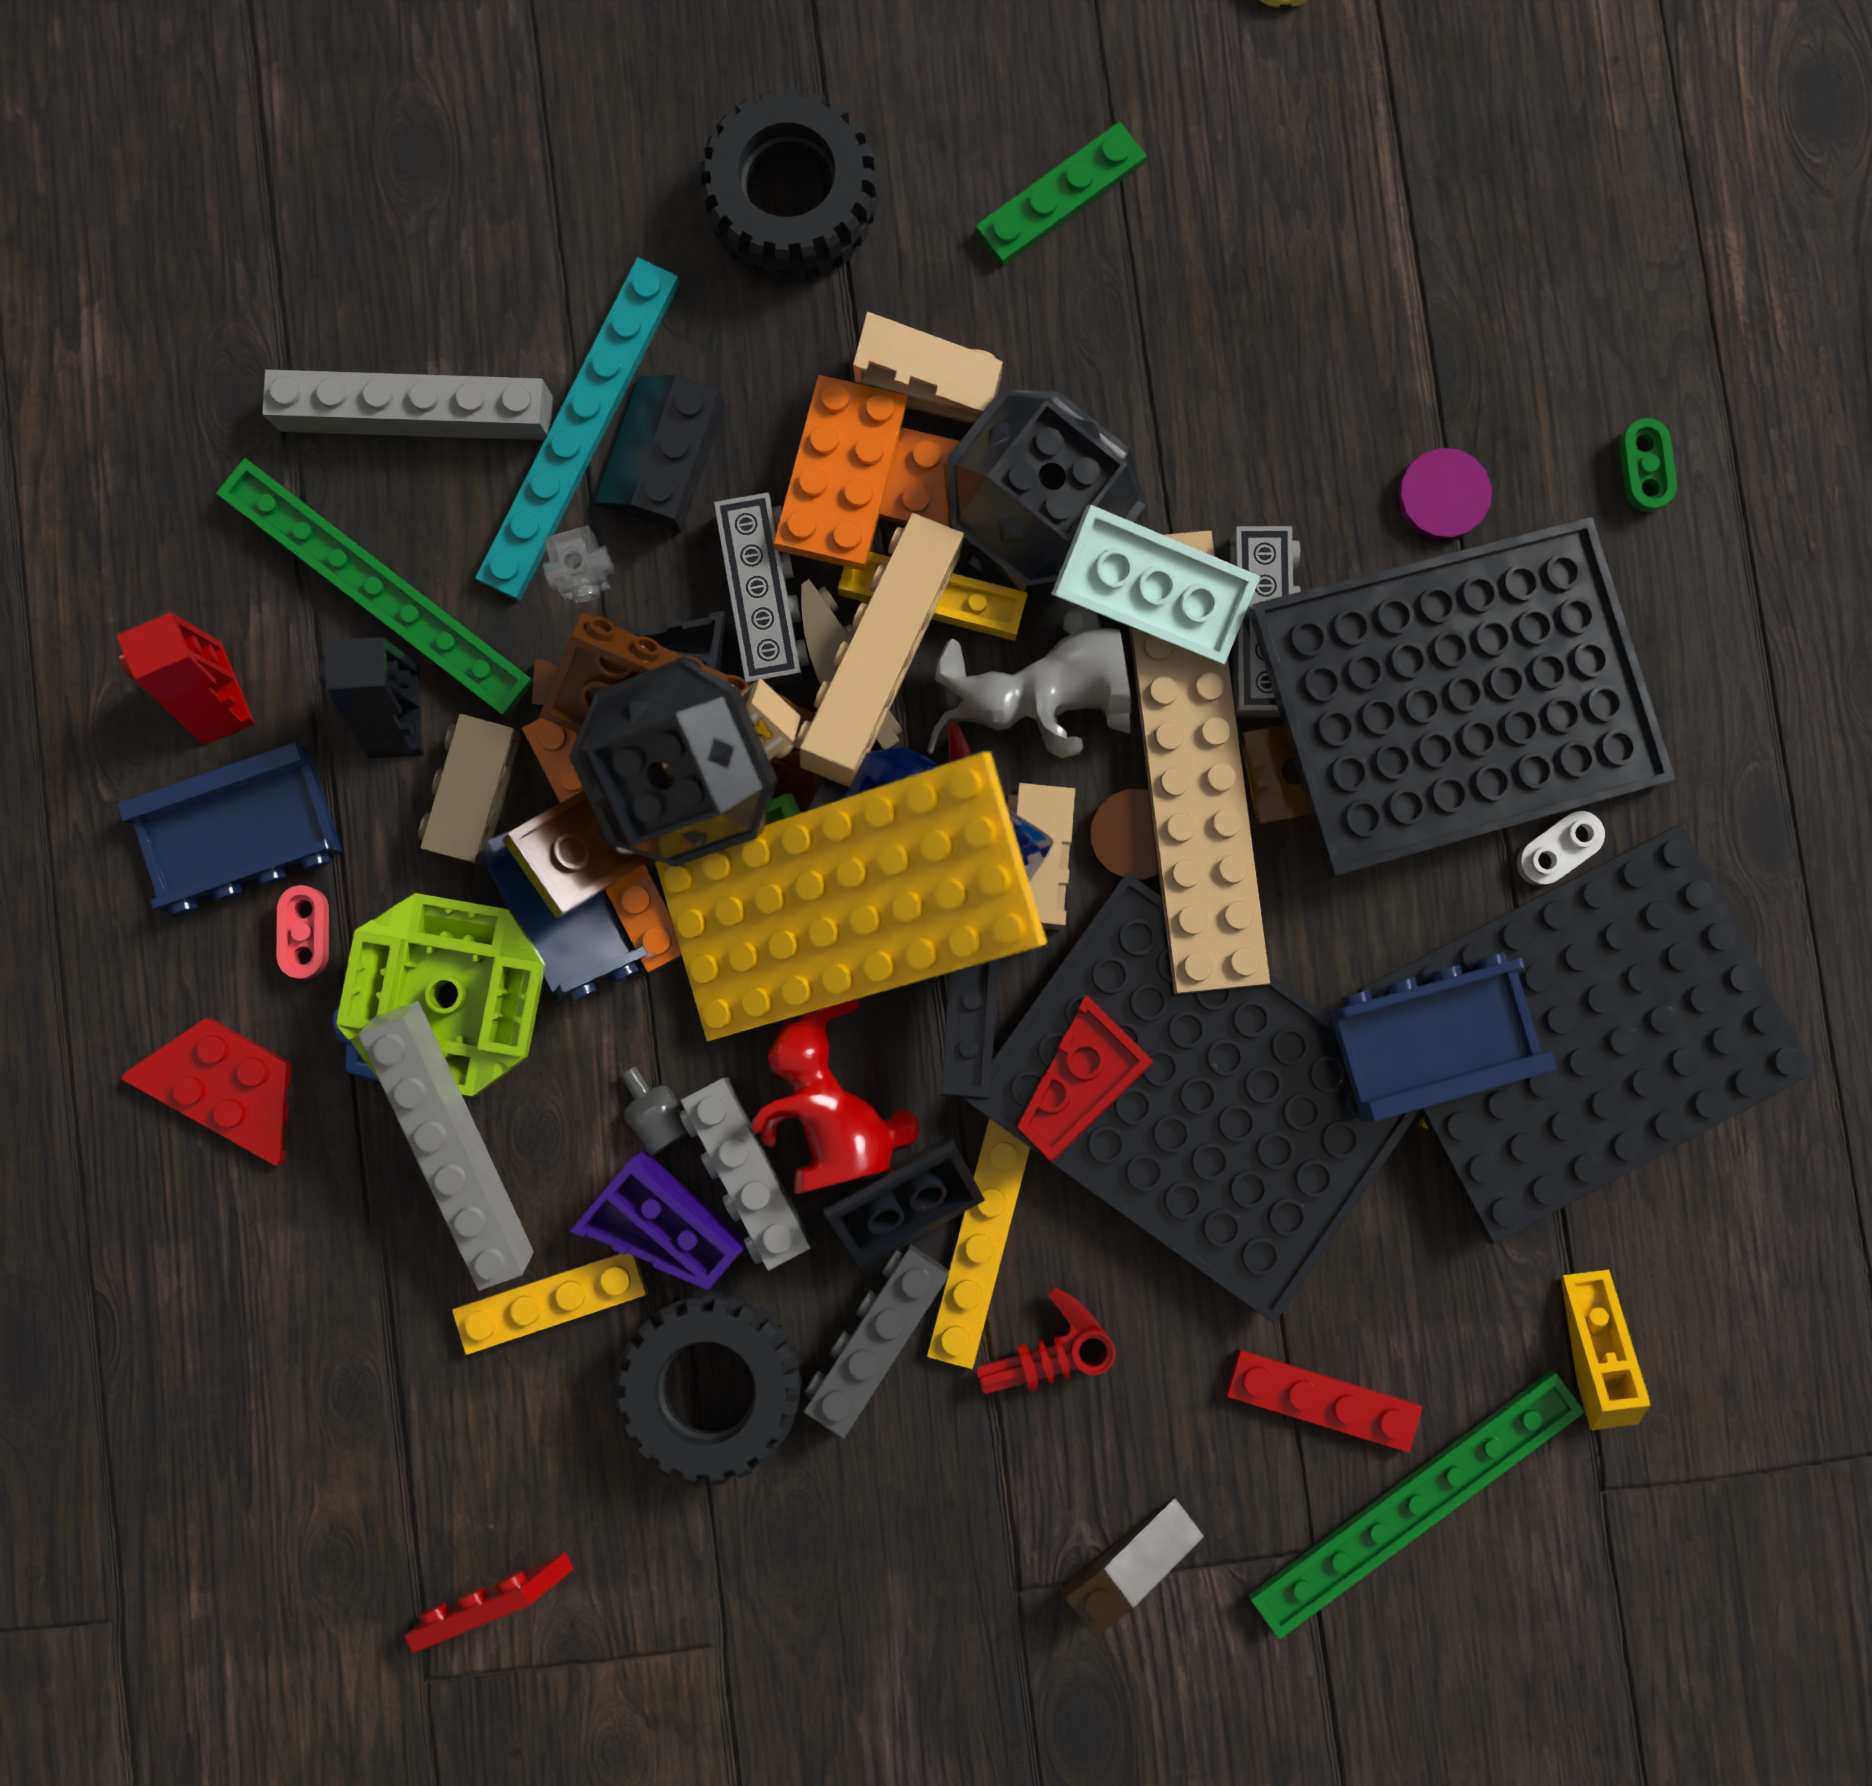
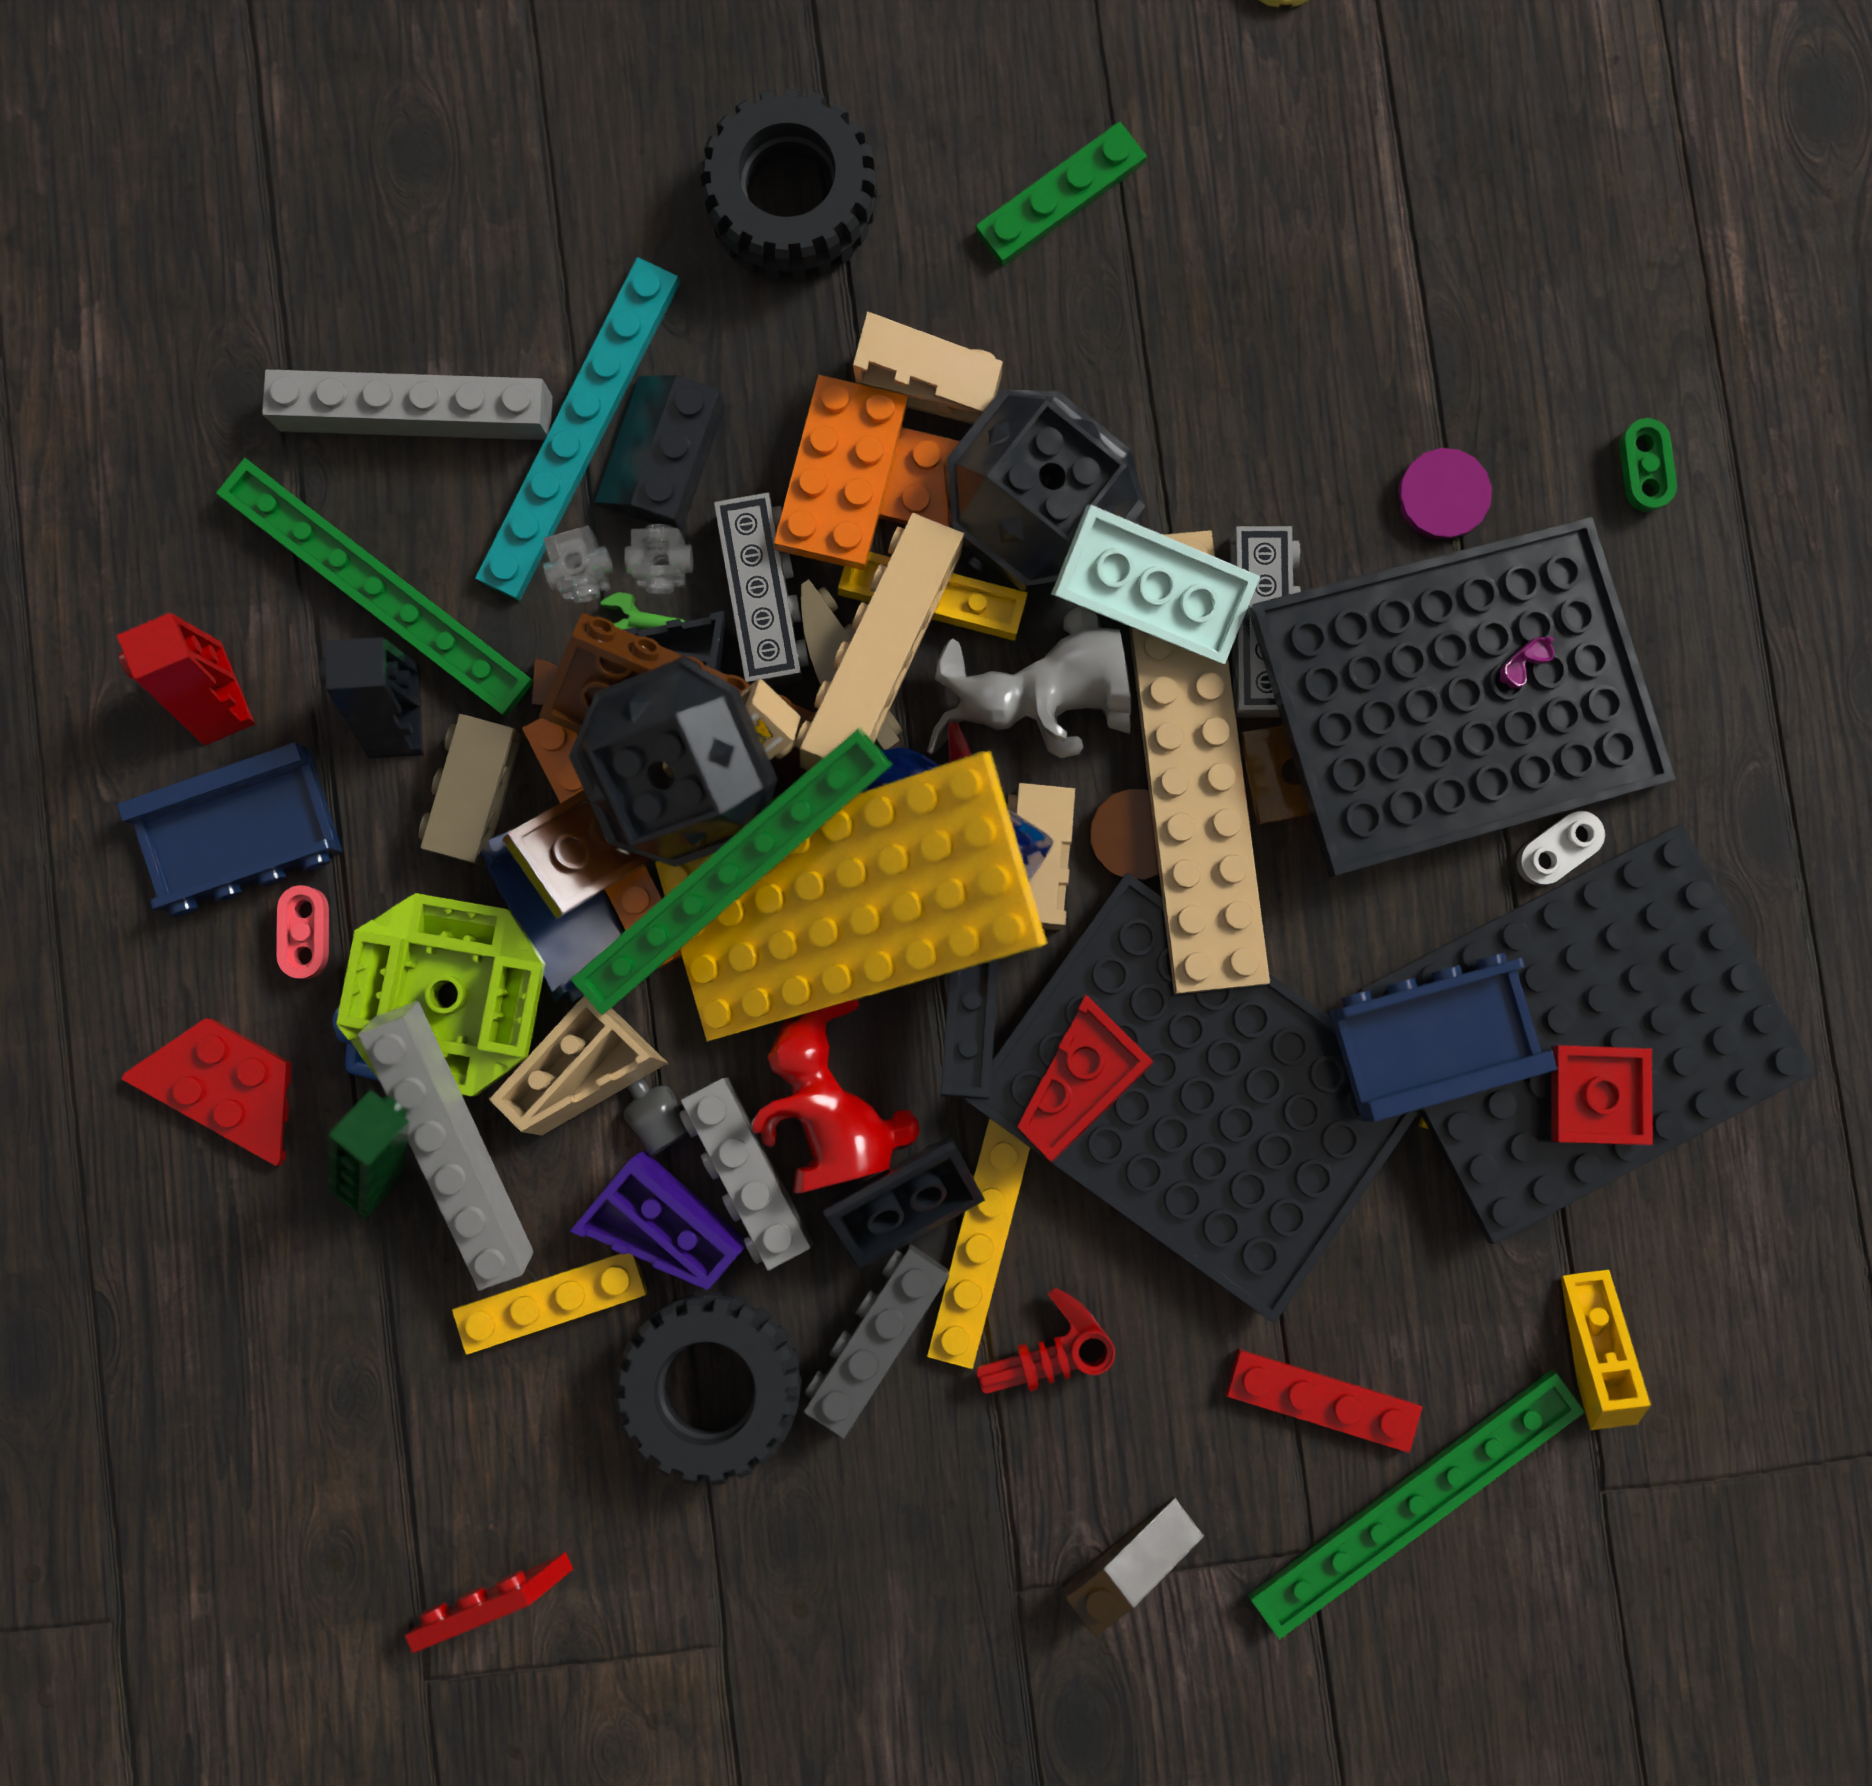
(368, 1153): none -> dark green brick
(575, 1069): none -> tan wedge
(635, 618): none -> bright green bar
(648, 547): none -> clear brick
(732, 870): none -> green plate
(1535, 651): none -> magenta piece
(1602, 1095): none -> red plate

